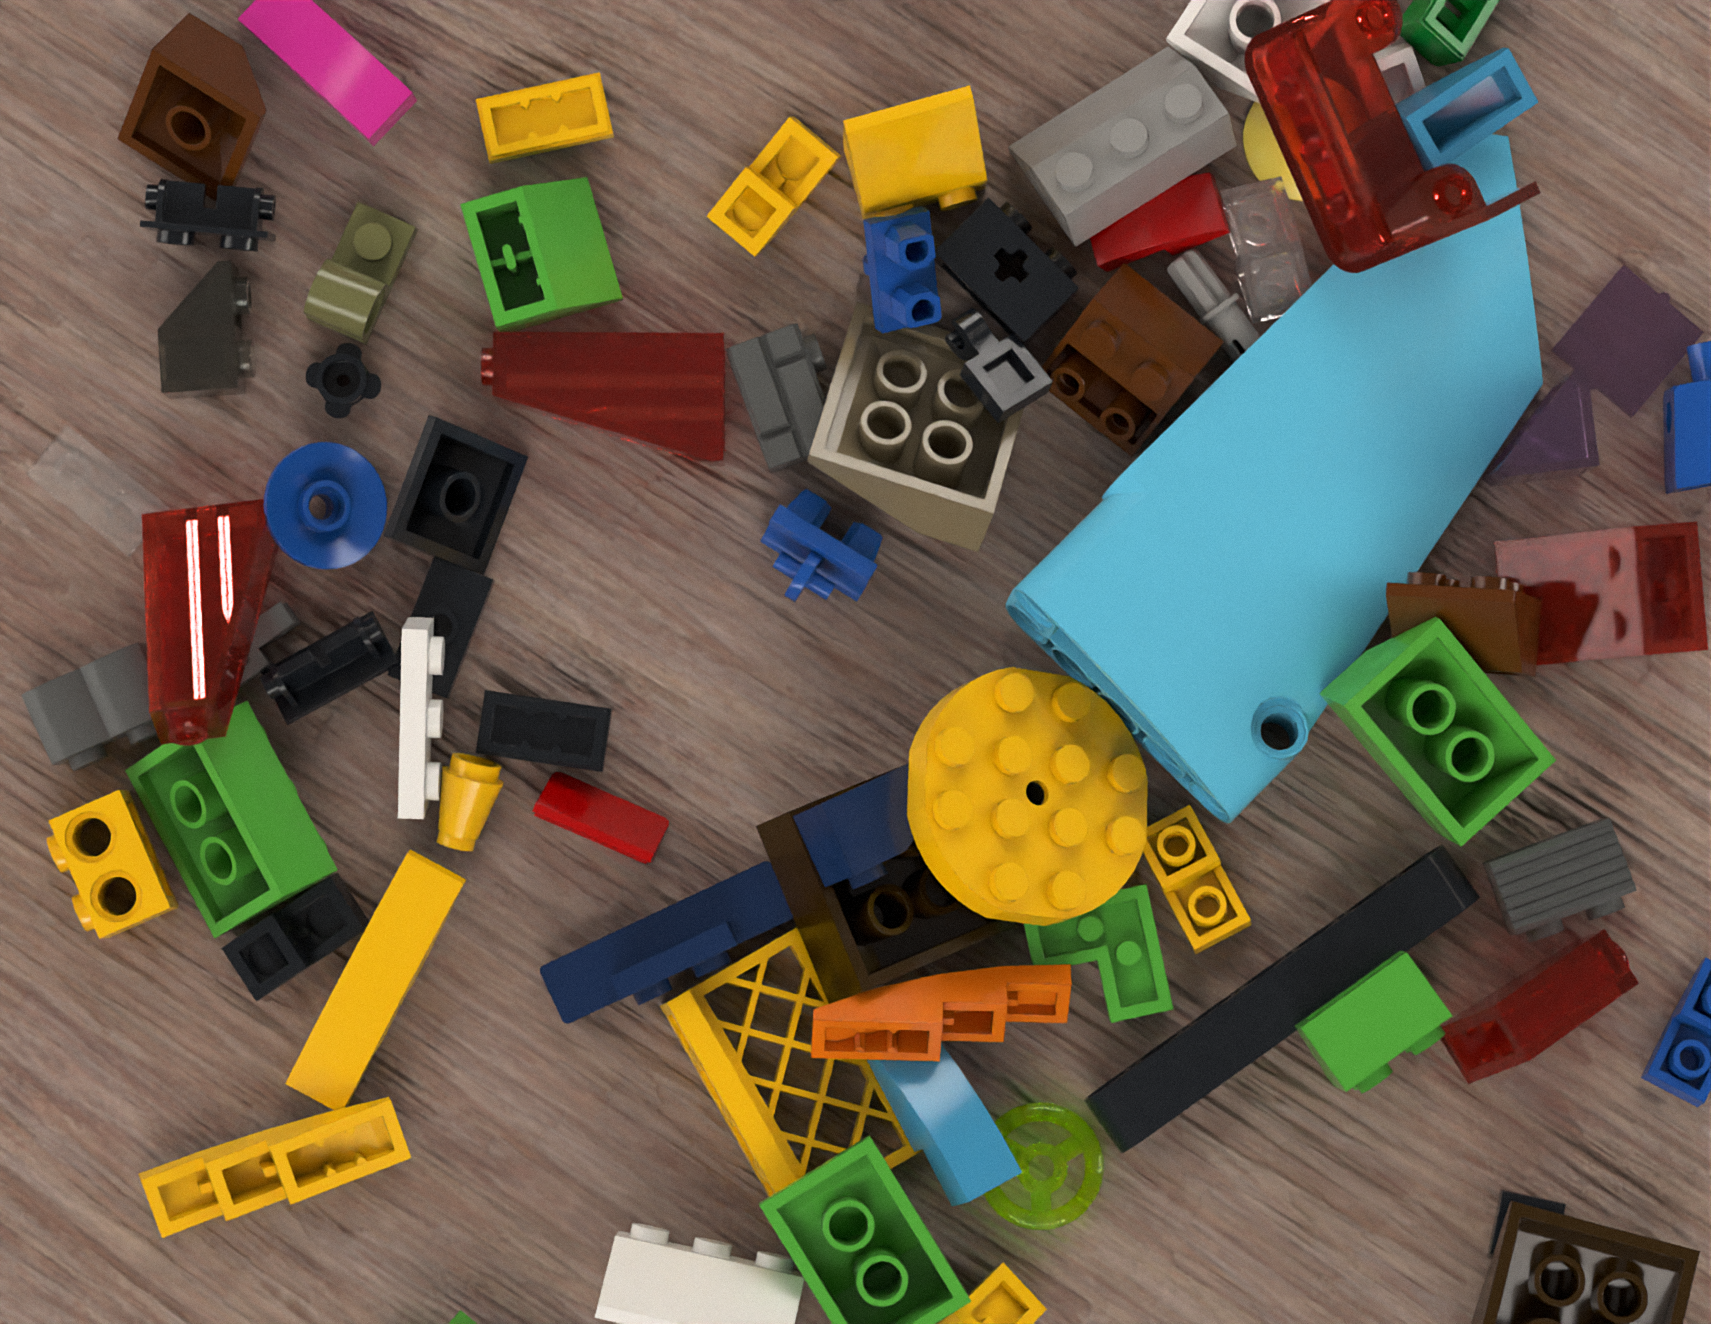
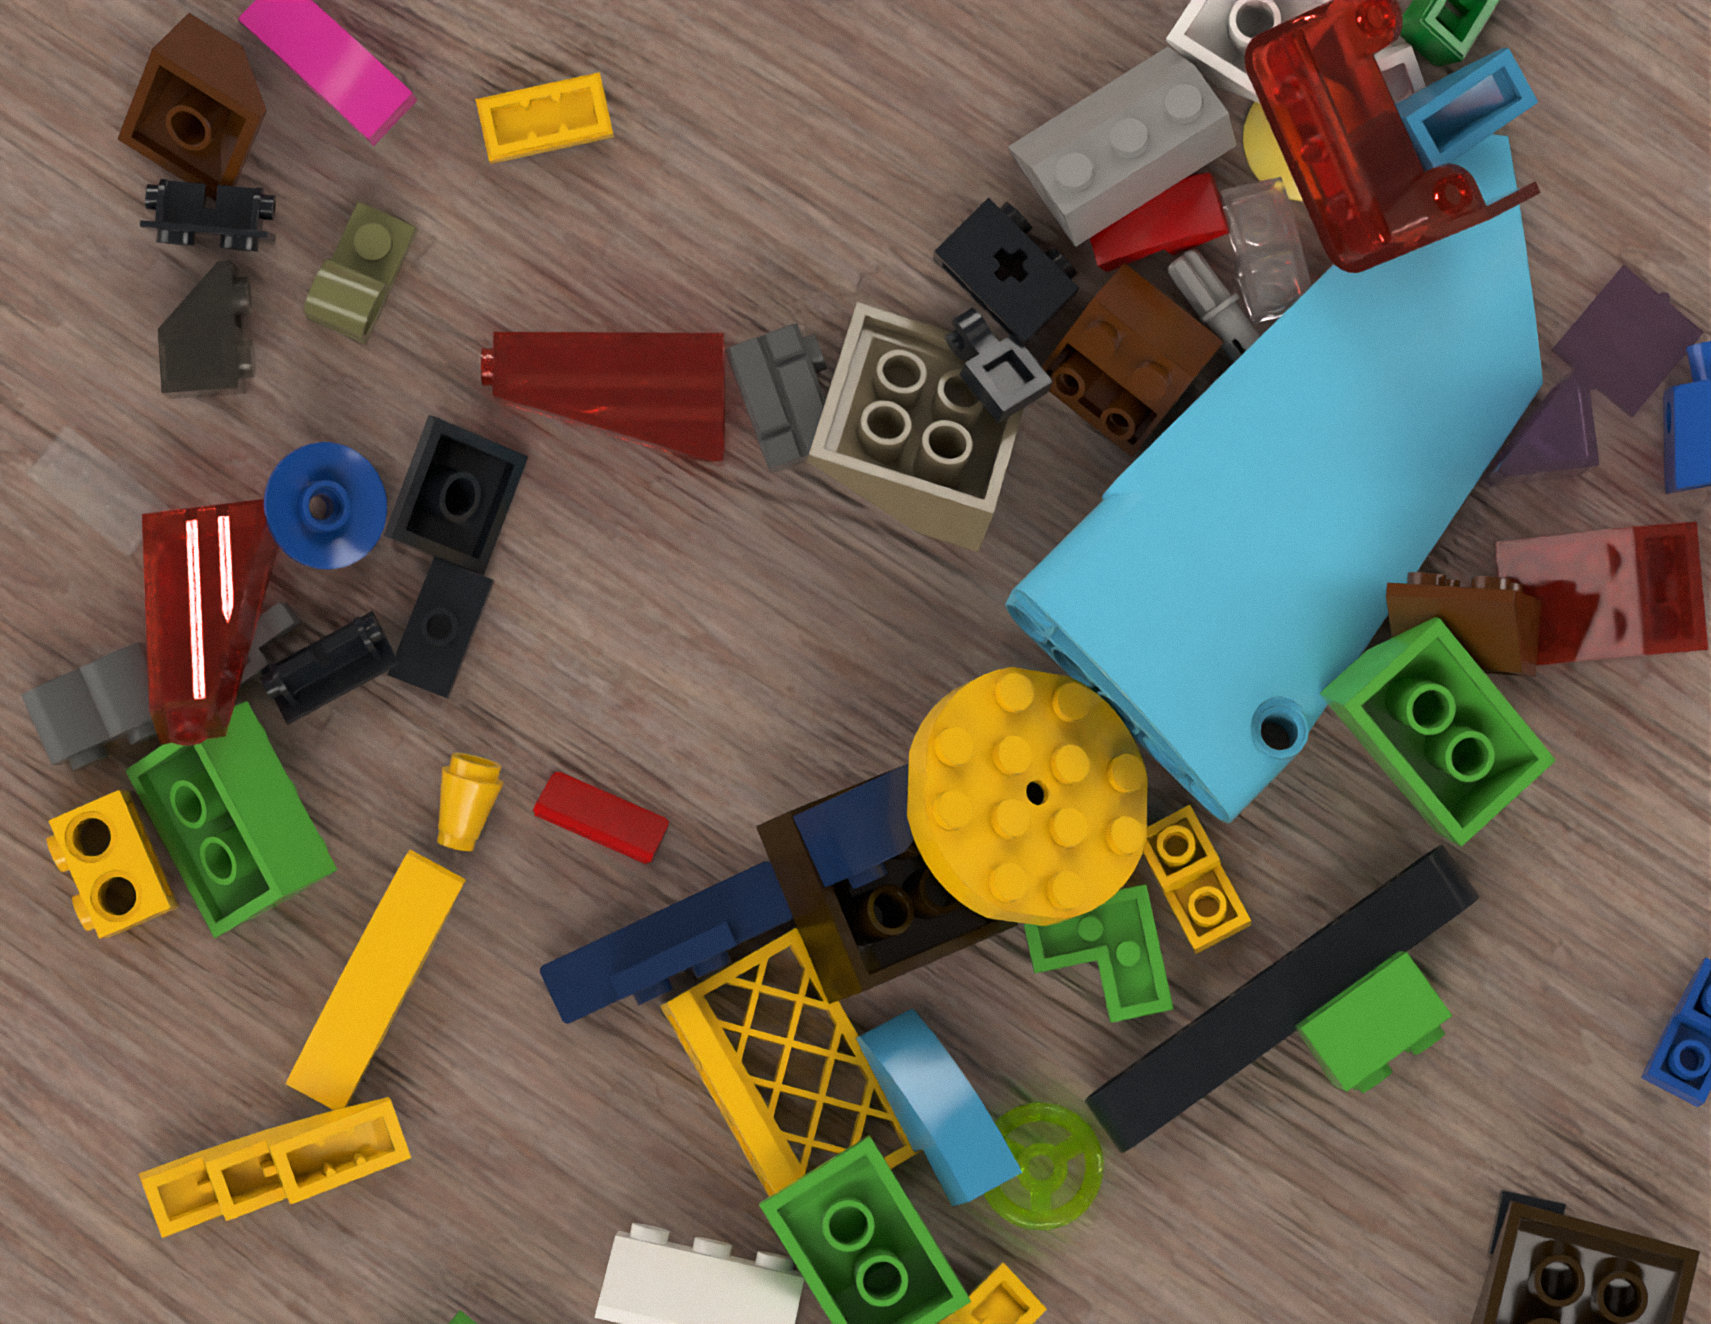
(296, 937): black slope -> none
(325, 378): black plate -> none
(419, 717): white plate -> none
(541, 253): bright green slope -> none
(544, 731): black plate -> none
(774, 186): yellow slope -> none
(816, 558): blue hips -> none
(902, 270): blue hips -> none
(915, 1015): orange slope -> none
(916, 155): yellow slope -> none
(1538, 1007): clear red slope -> none
(1560, 879): dark grey brick -> none

